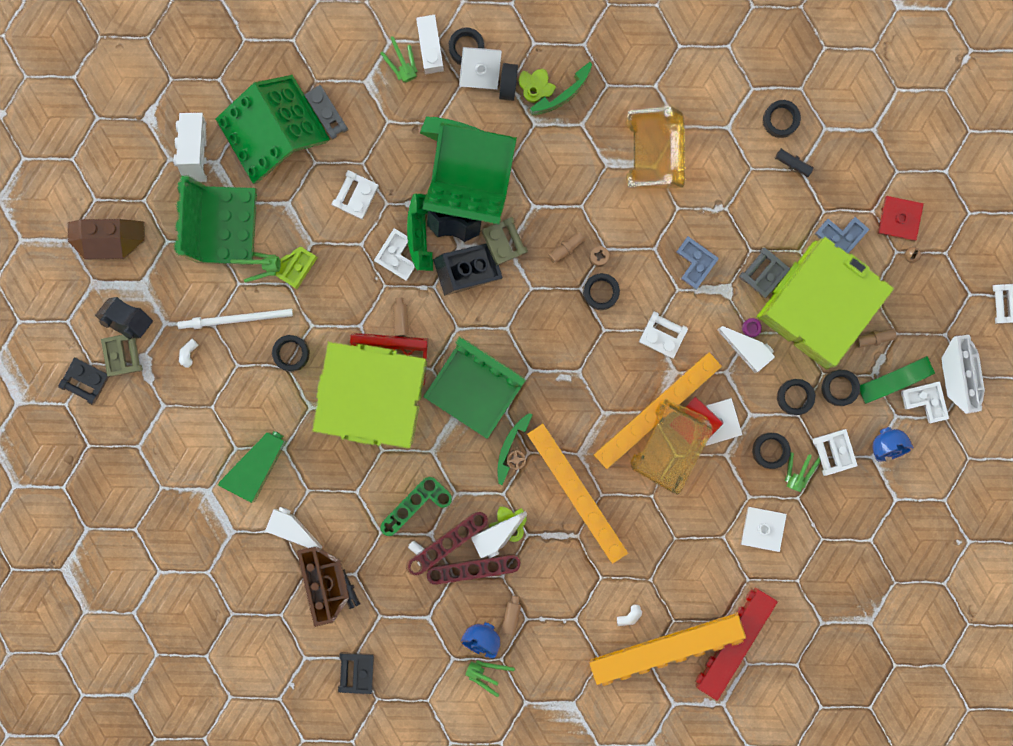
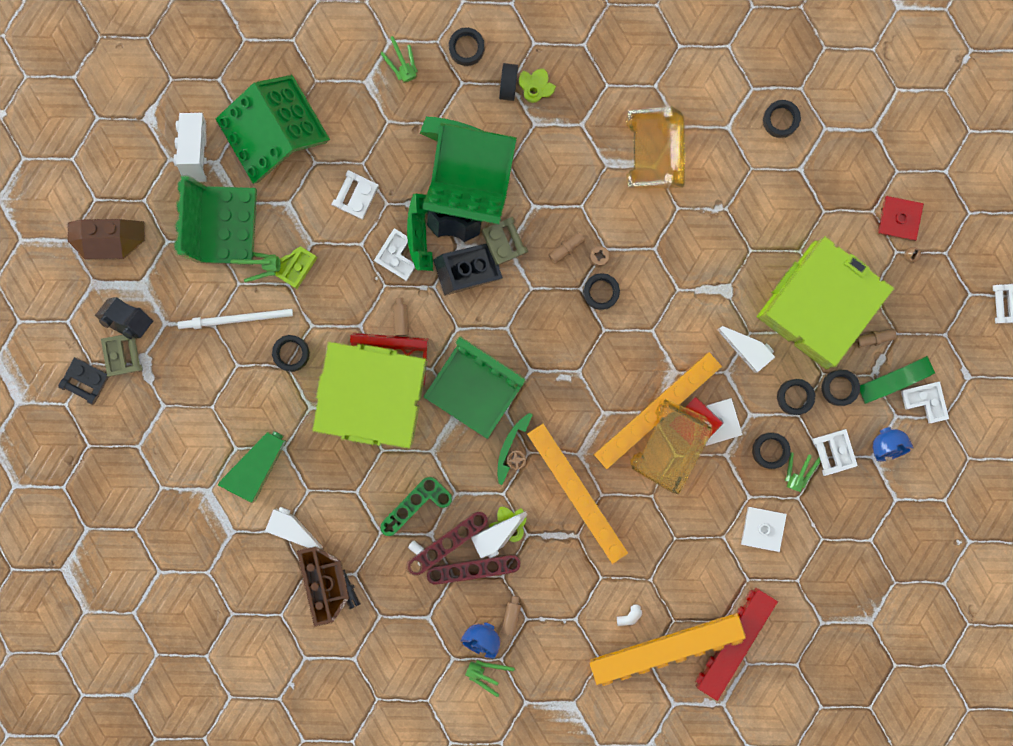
(184, 355): white arm -> none
(325, 111): dark grey plate -> none
(361, 674): black plate -> none
(430, 44): white slope -> none
(480, 68): white plate -> none
(545, 106): green slope -> none
(661, 341): white plate -> none
(700, 259): sand blue plate -> none
(751, 327): magenta tile -> none
(770, 275): dark grey plate -> none
(794, 162): black pin -> none
(845, 238): sand blue plate -> none
(963, 374): white wedge -> none

